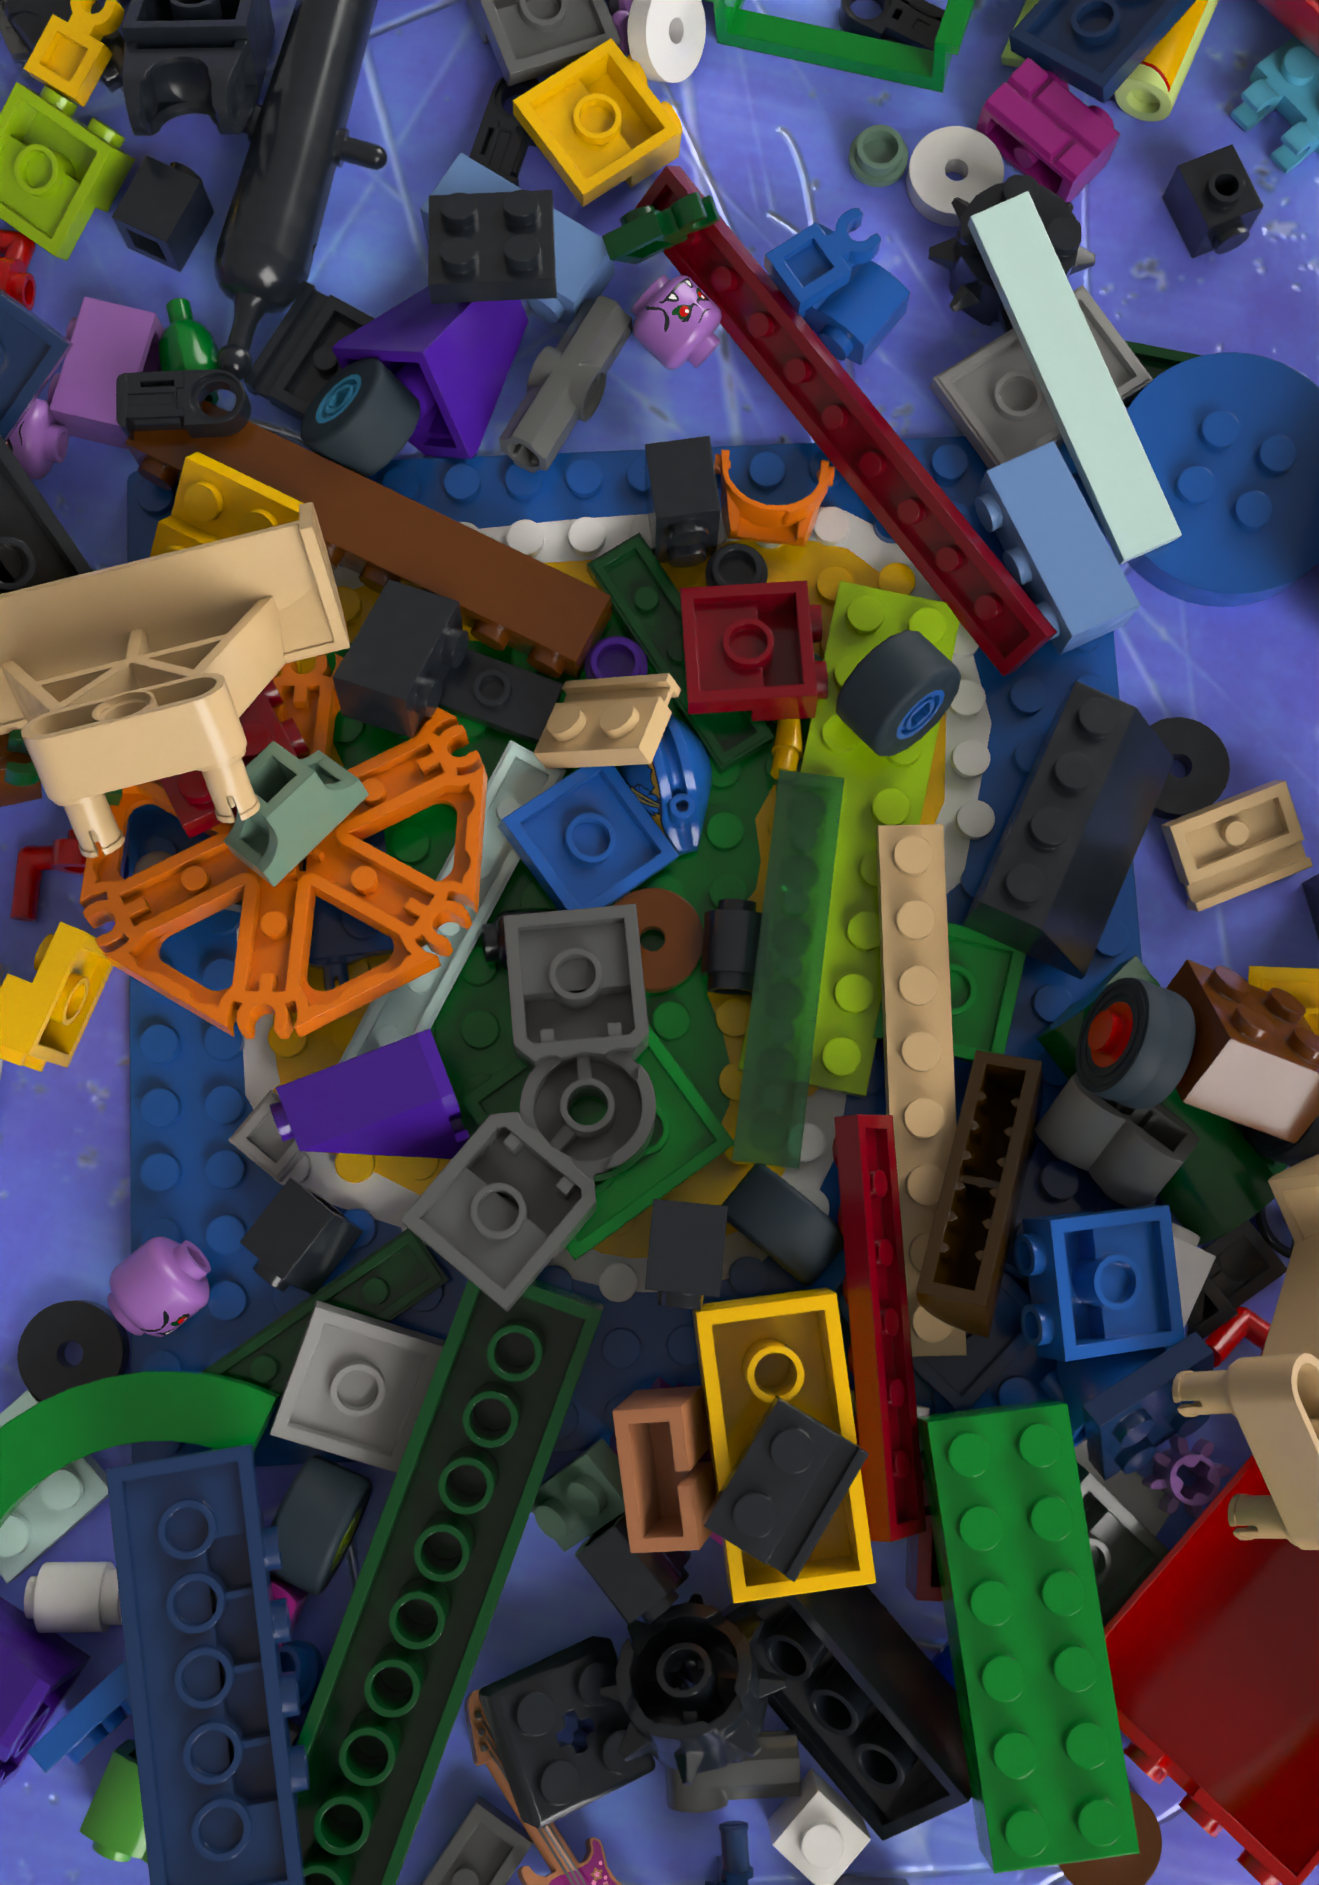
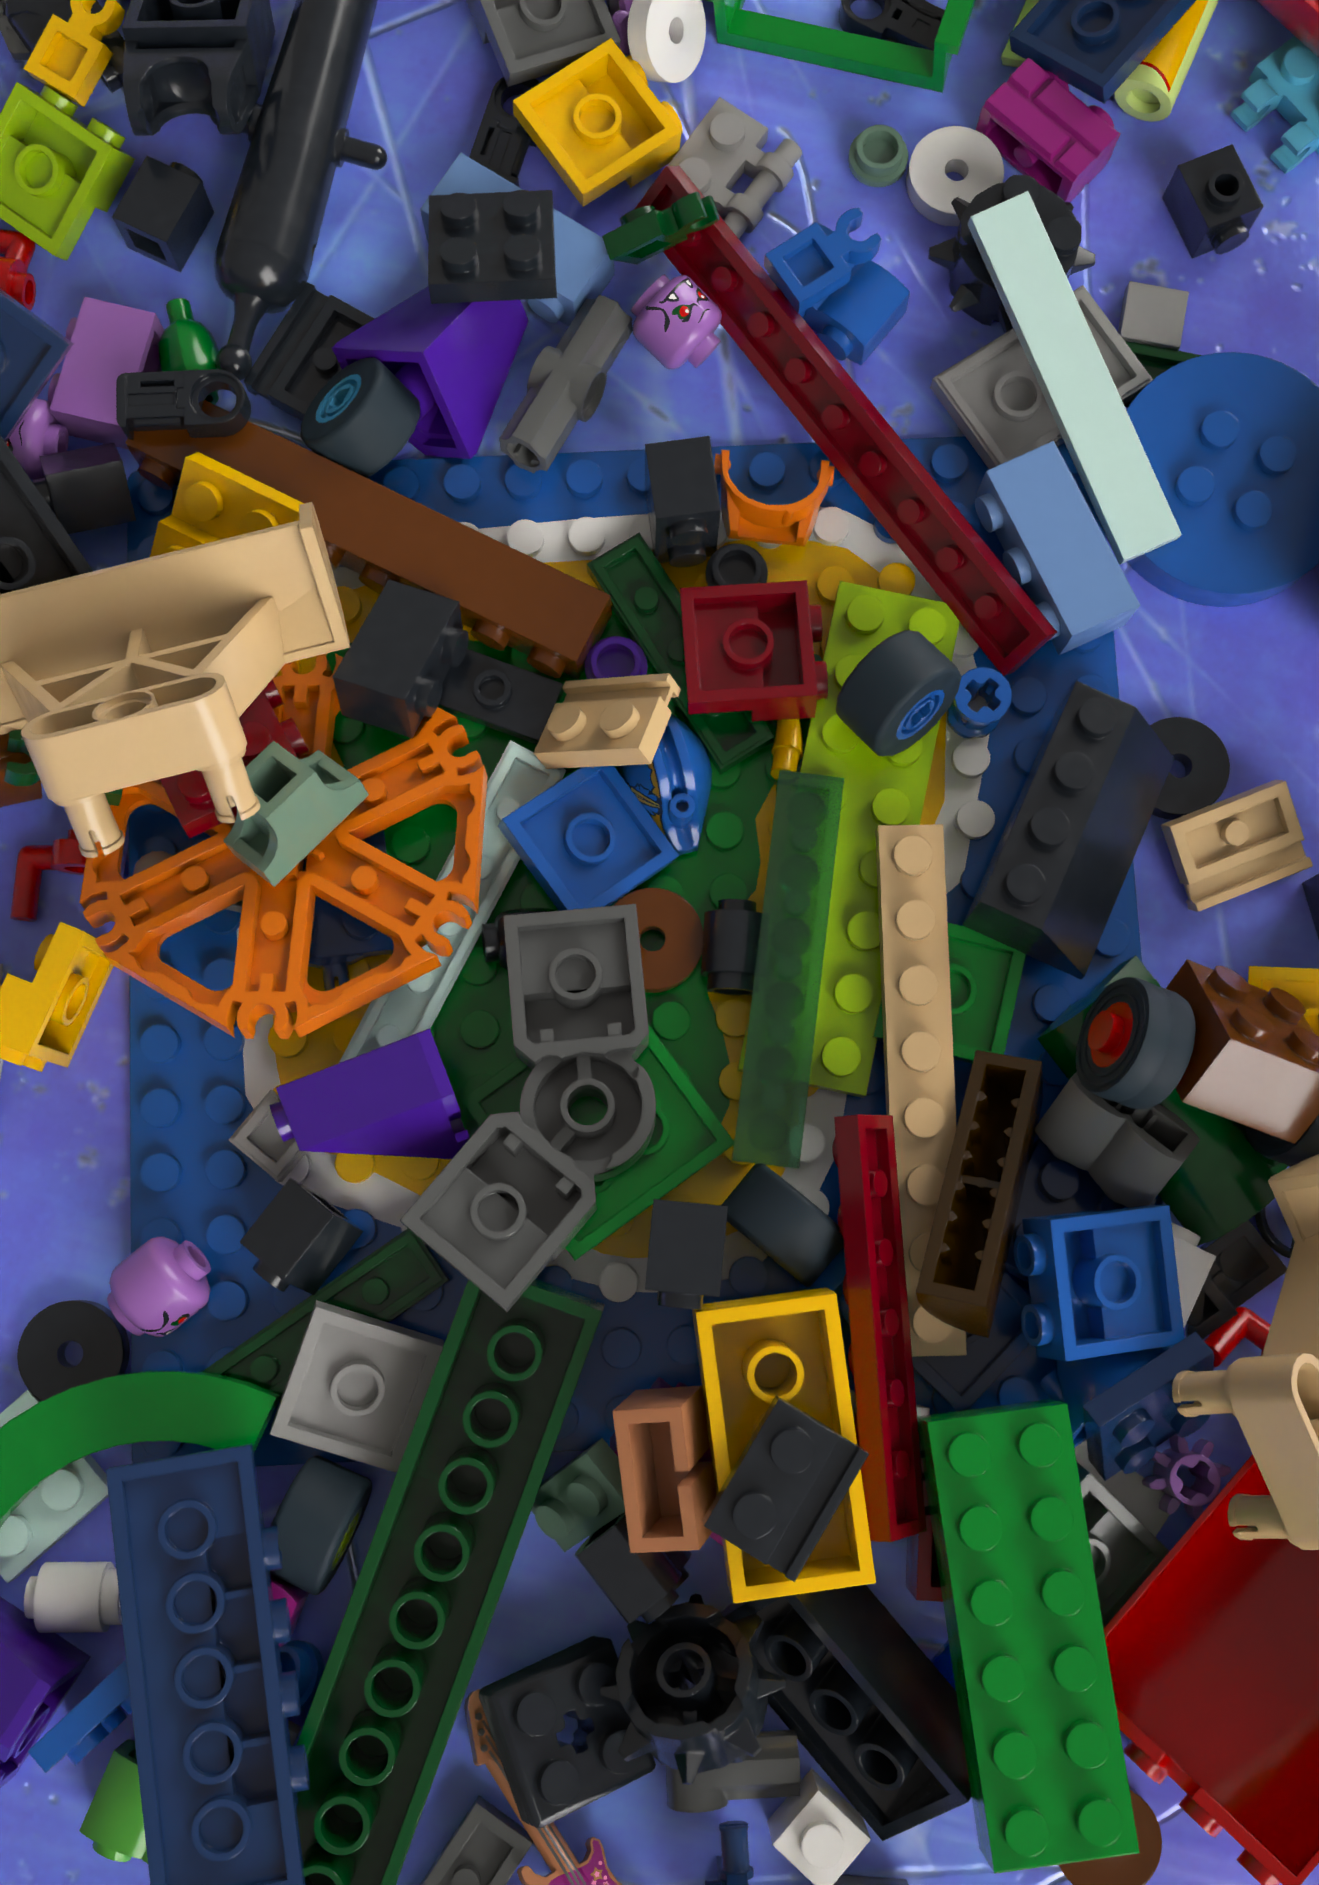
(86, 488): none -> black brick
(724, 149): none -> light grey plate
(983, 722): none -> blue bush
(1153, 315): none -> light grey tile

